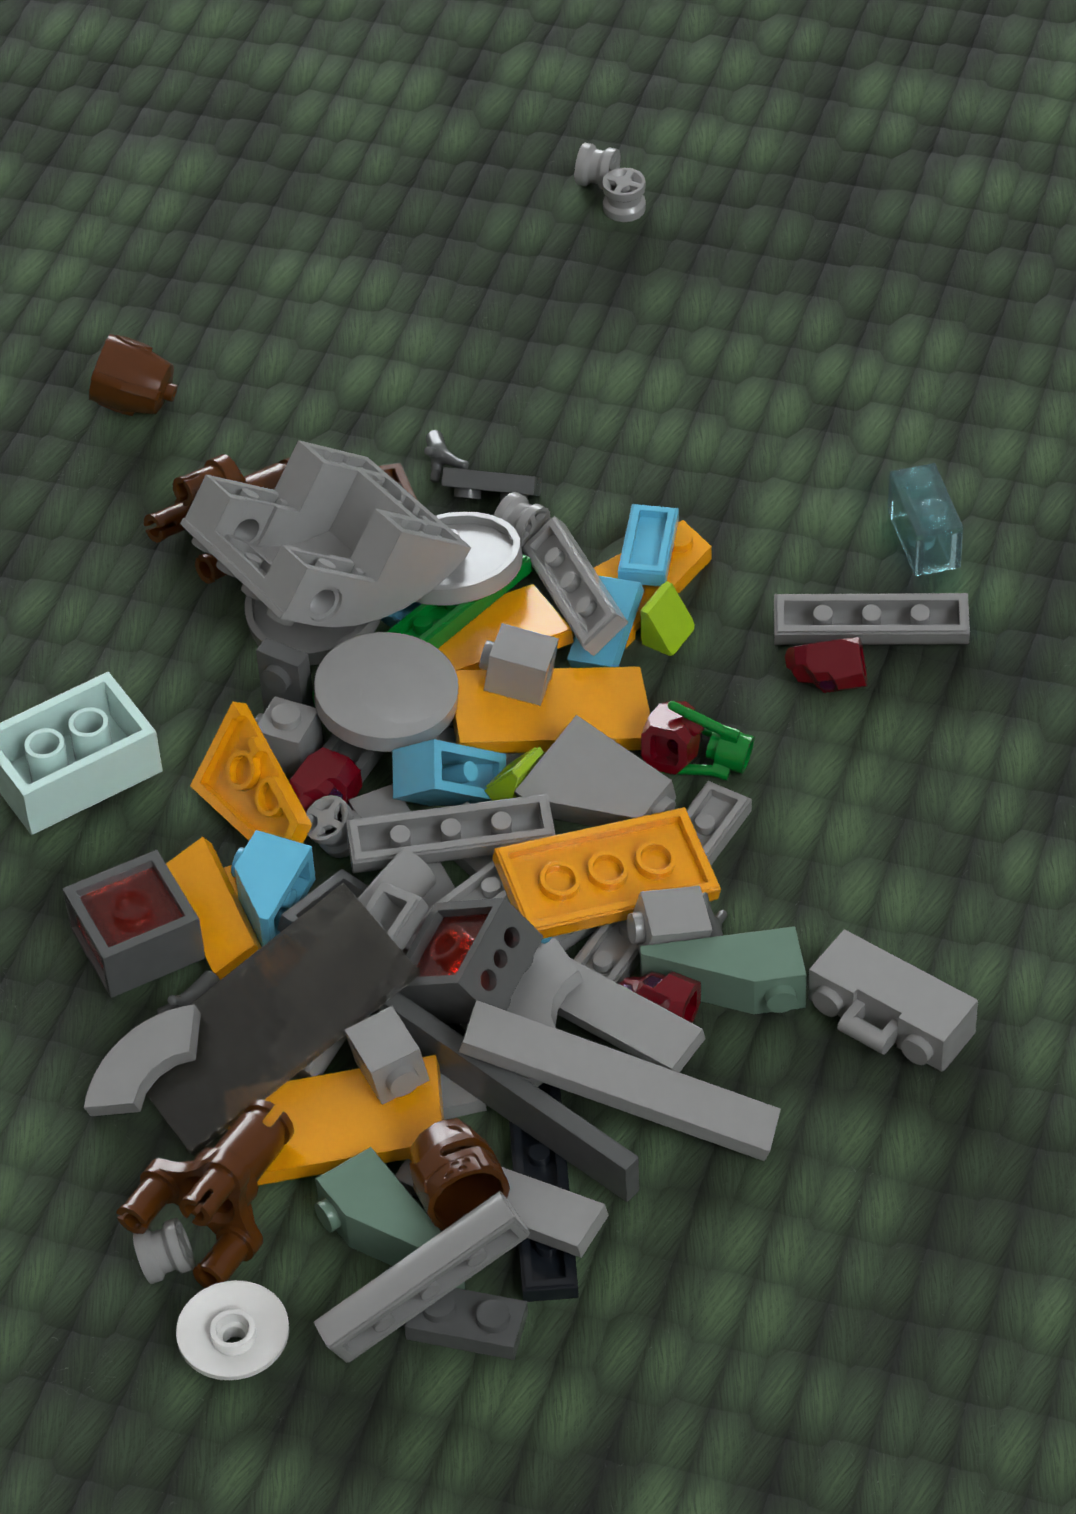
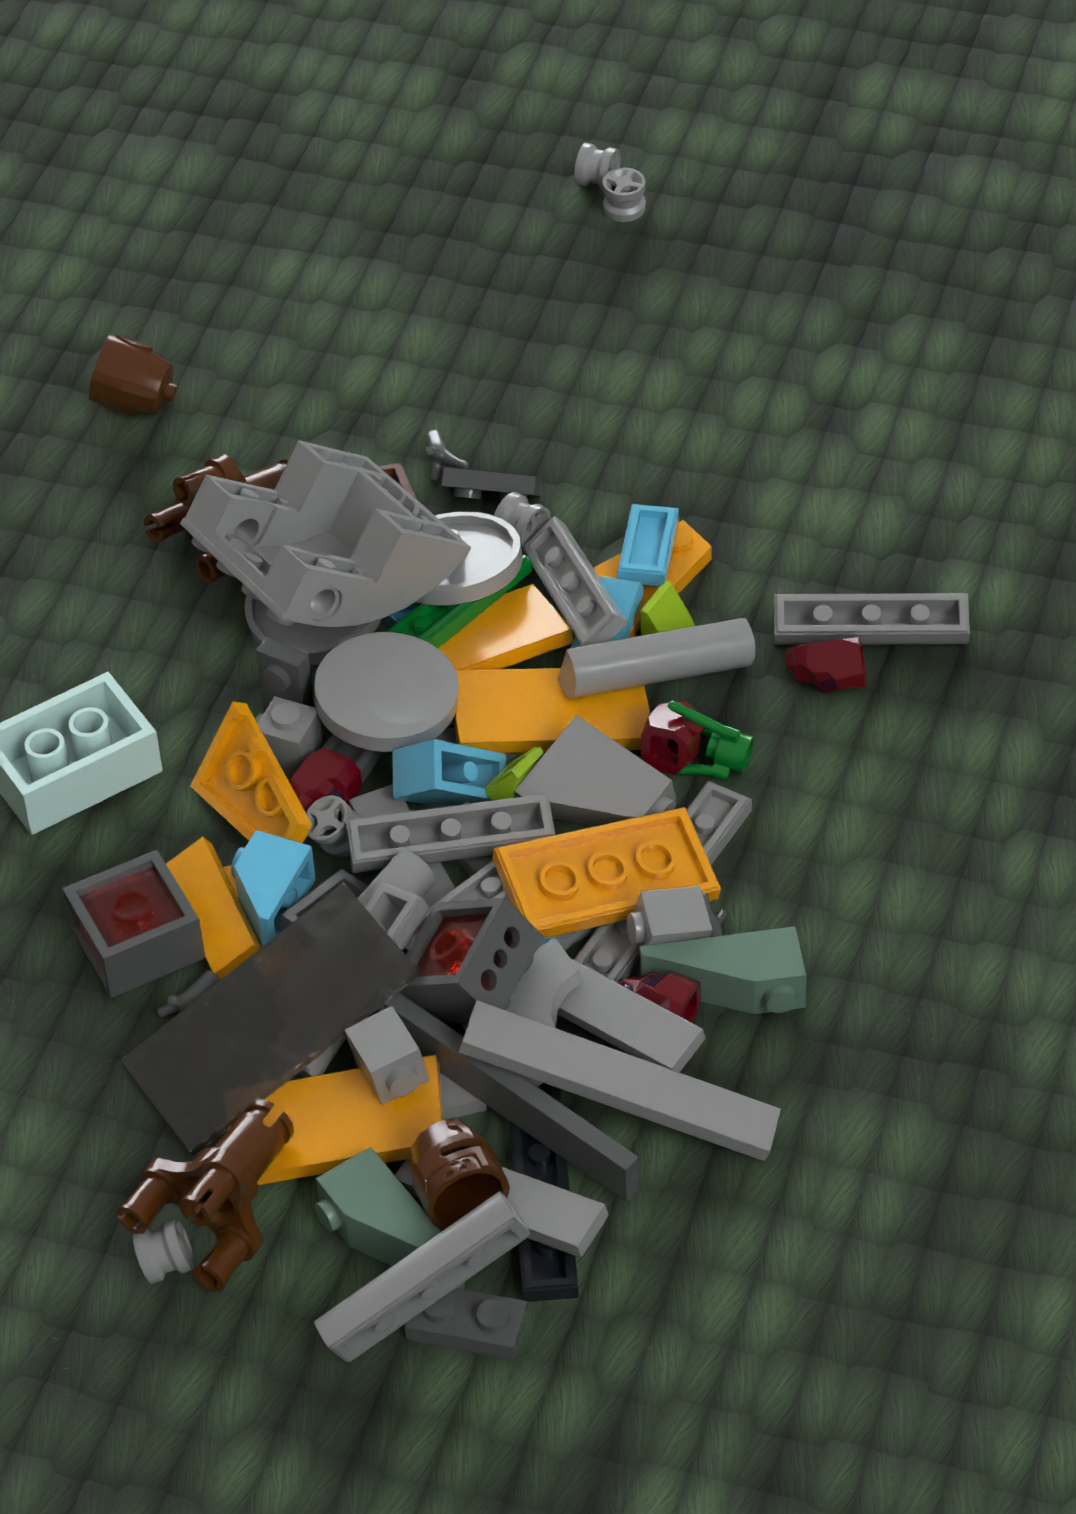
(141, 1059): light grey tile -> none
(228, 1312): white dish -> none
(519, 663): light grey brick -> none
(657, 658): none -> light grey brick
(891, 1002): light grey piece -> none
(925, 519): clear light blue brick -> none

